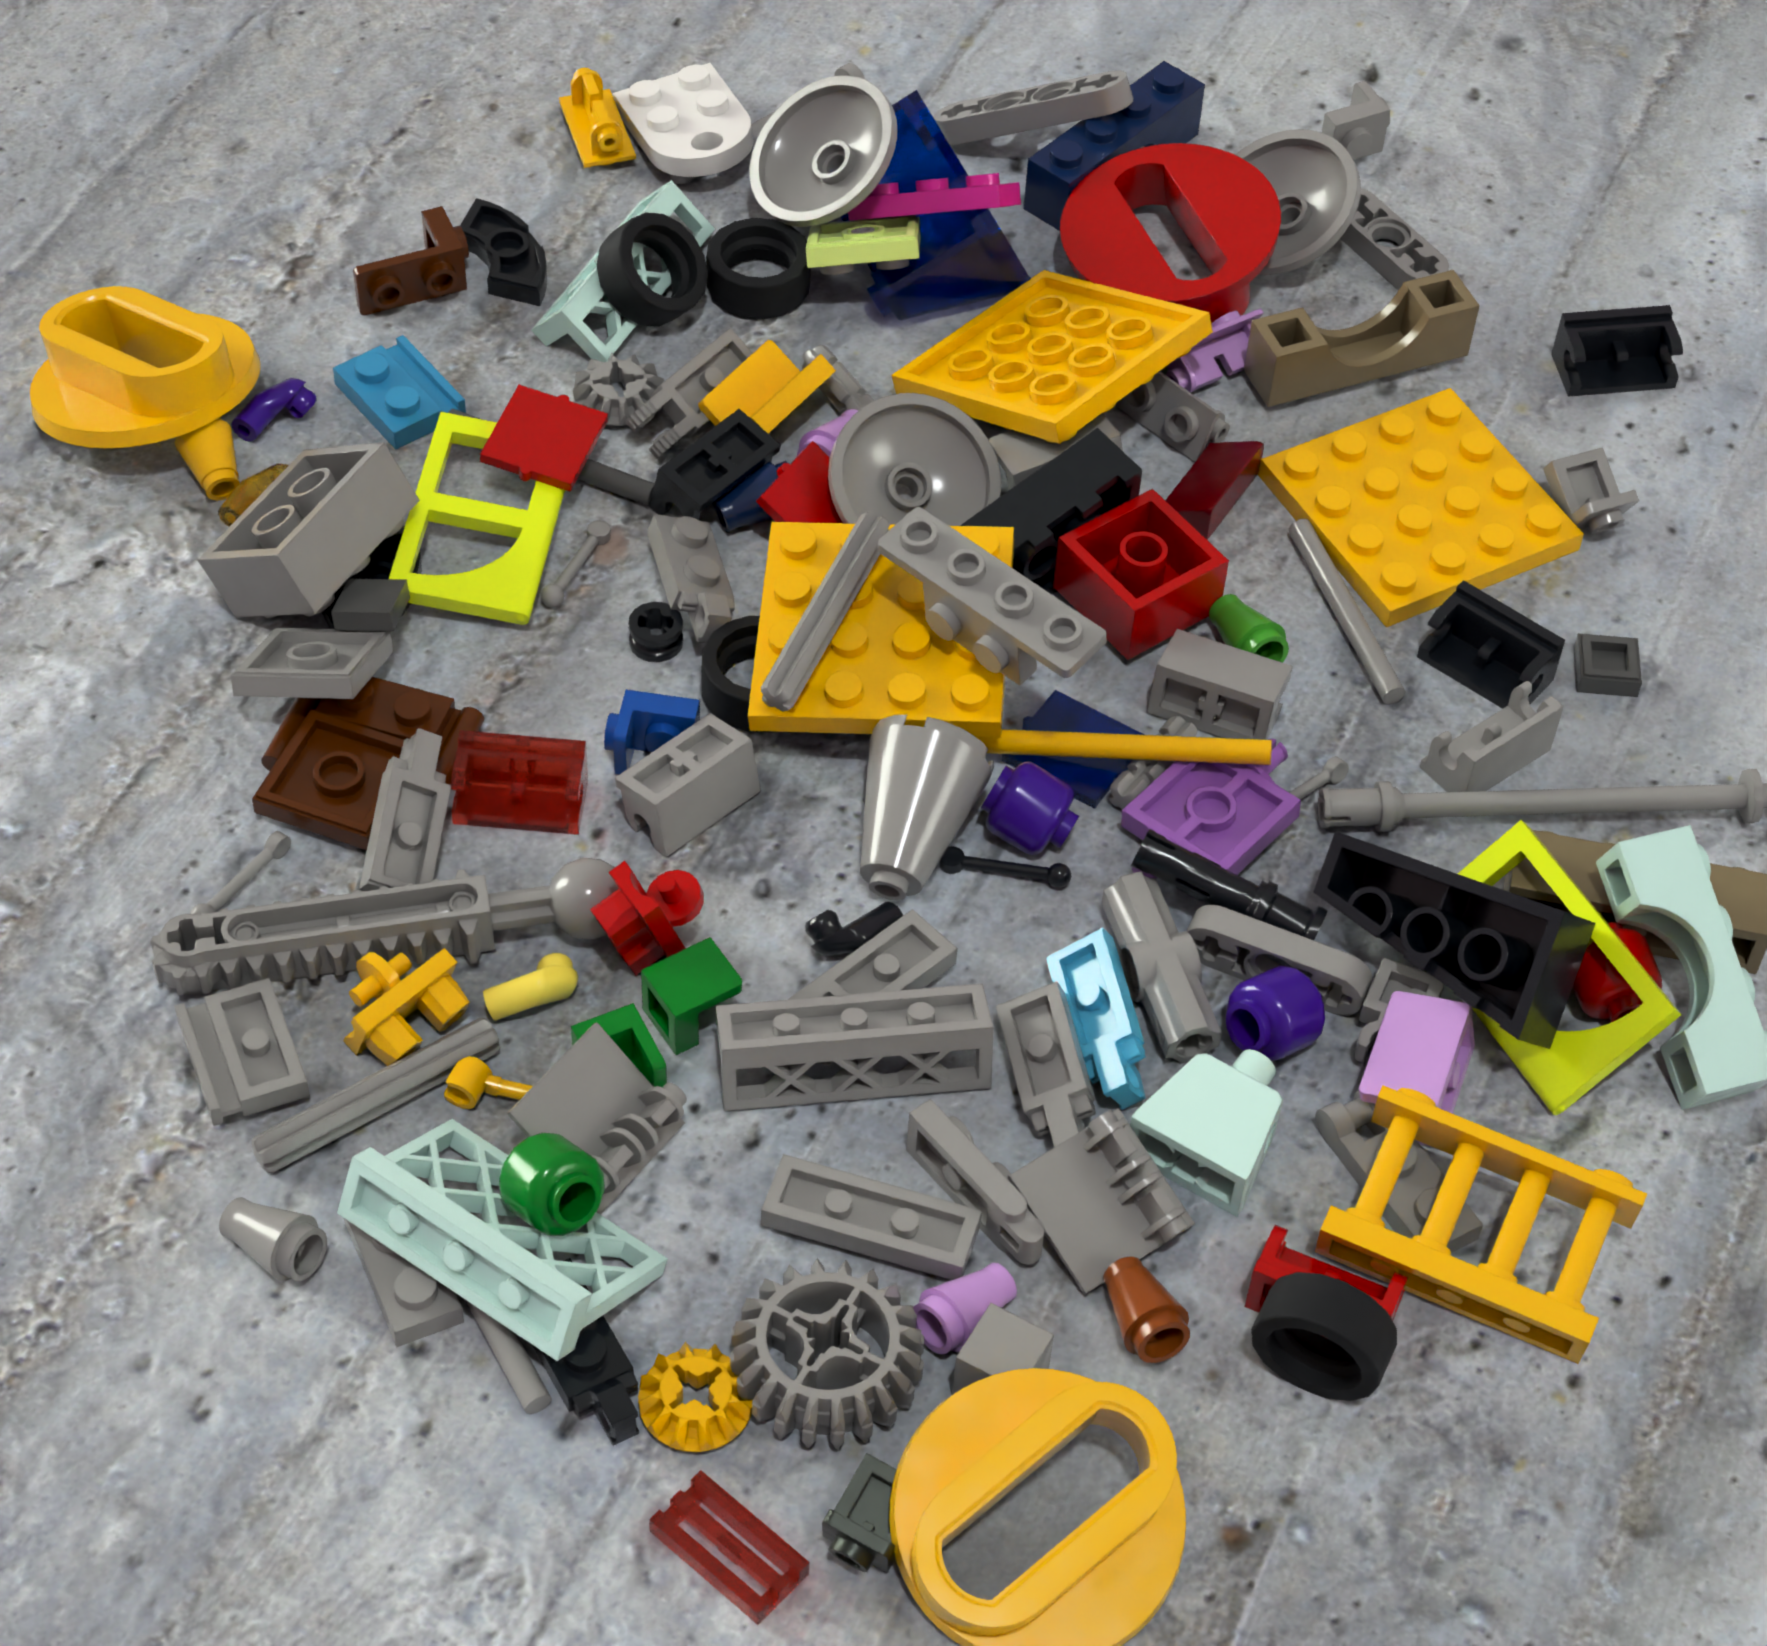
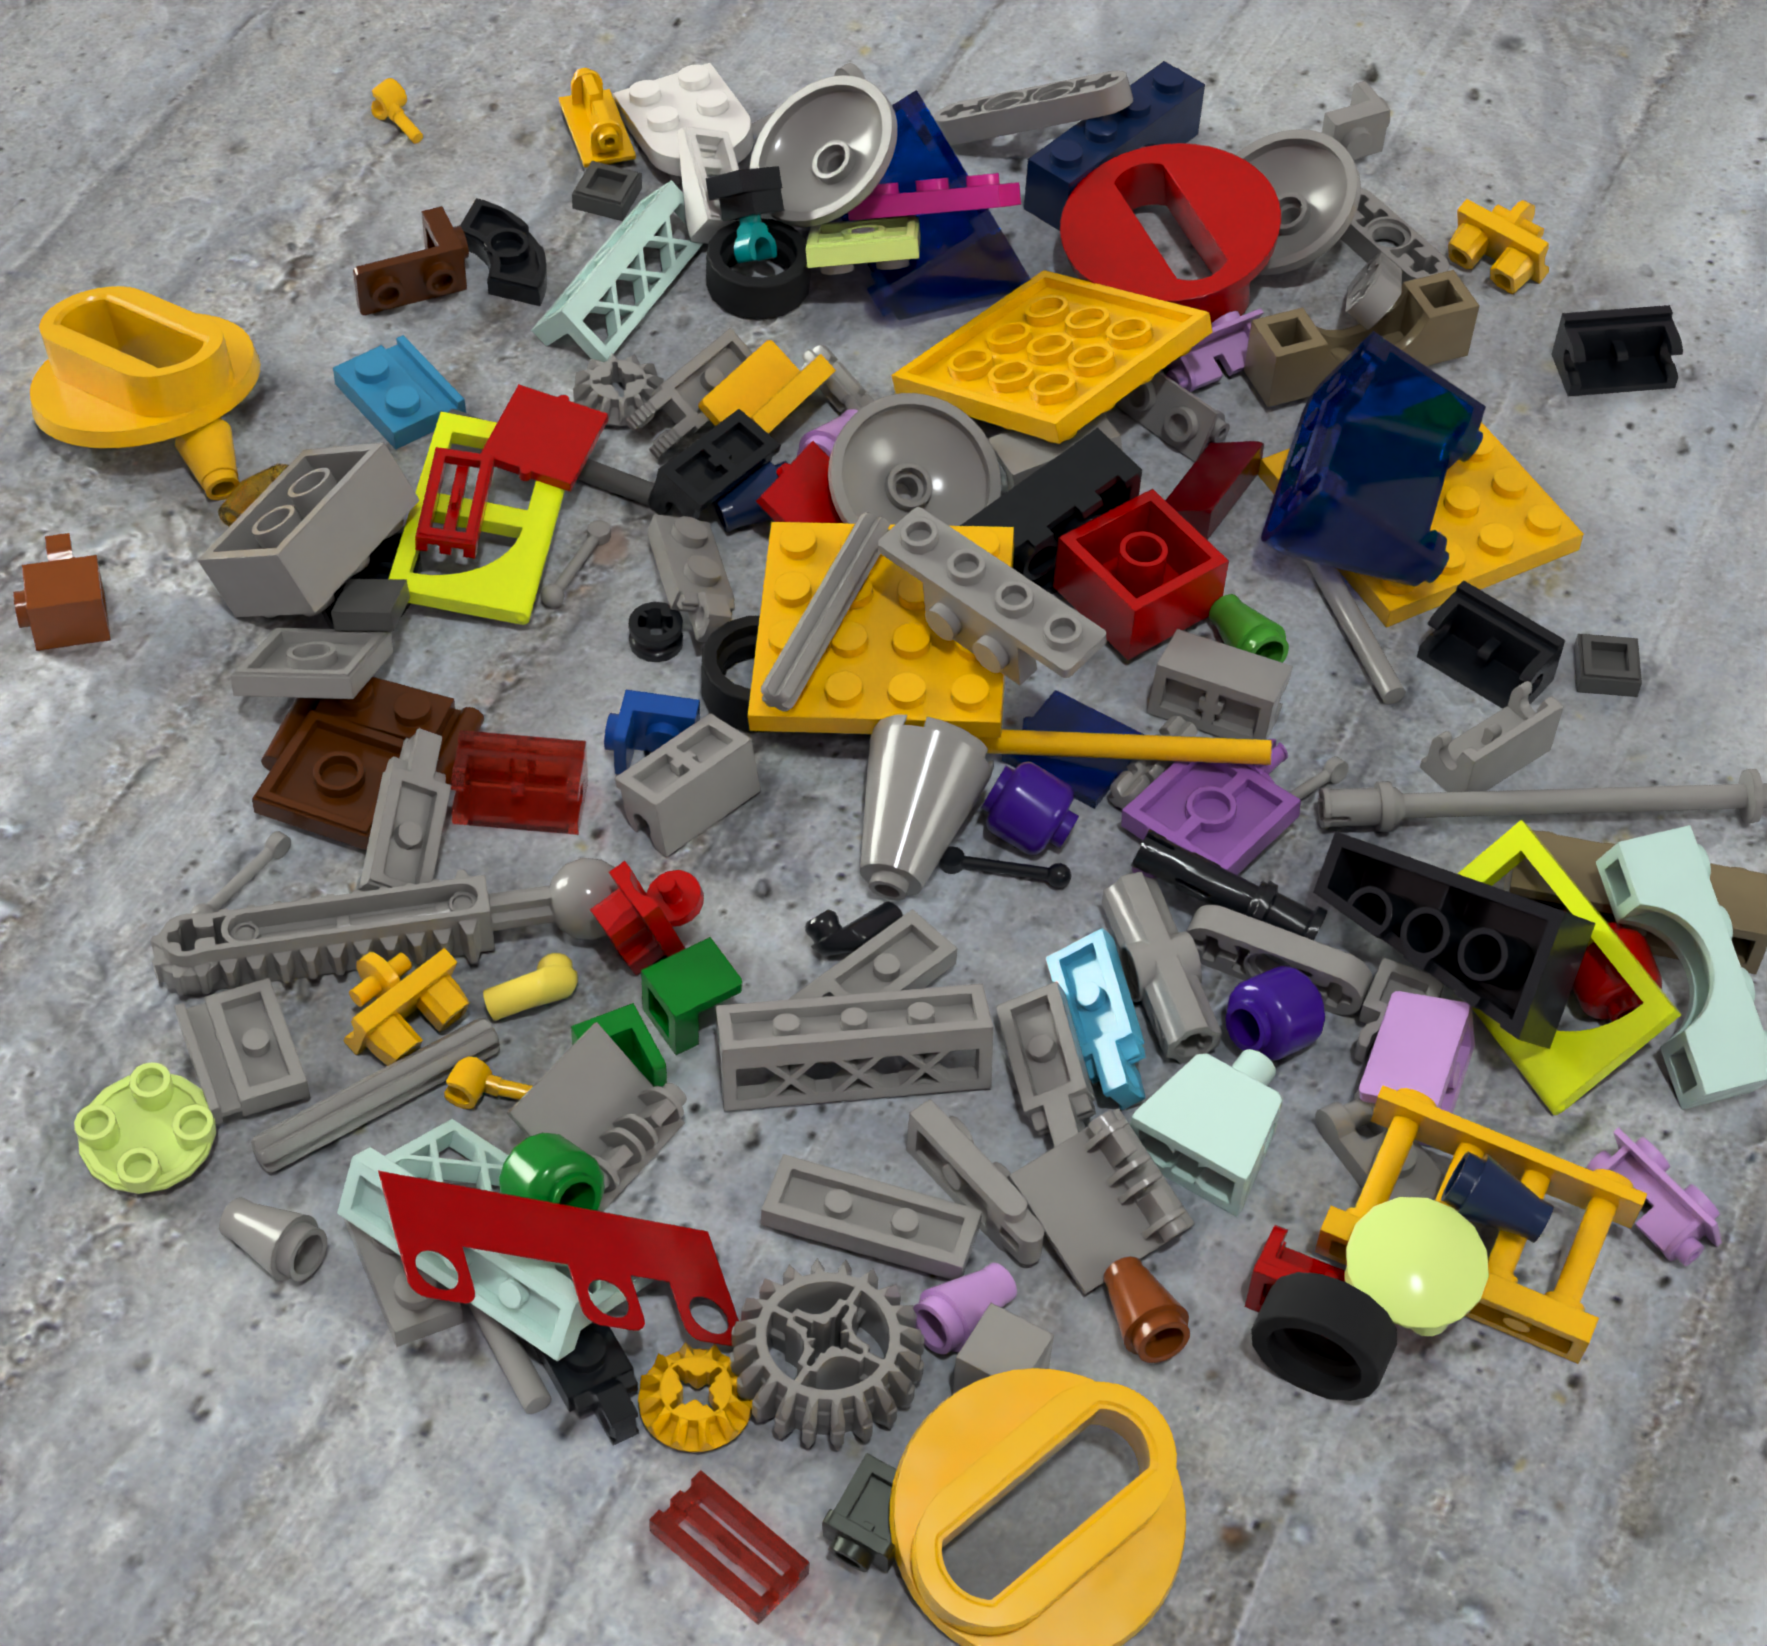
(63, 598): none -> dark orange brick
(146, 1131): none -> yellowish green dish
(269, 403): dark purple arm -> none
(388, 103): none -> yellow hand
(449, 536): none -> red tile
(591, 1243): none -> red piece
(607, 190): none -> dark grey tile
(676, 248): black tyre -> none
(702, 215): none -> white slope
(746, 197): none -> black piece
(1373, 467): none -> clear blue windscreen
(1374, 290): none -> light grey beam
(1418, 1263): none -> yellowish green dish
(1495, 1198): none -> dark blue cone
(1505, 237): none -> yellow hips
(1588, 491): light grey bracket -> none
(1677, 1215): none -> lavender hinge

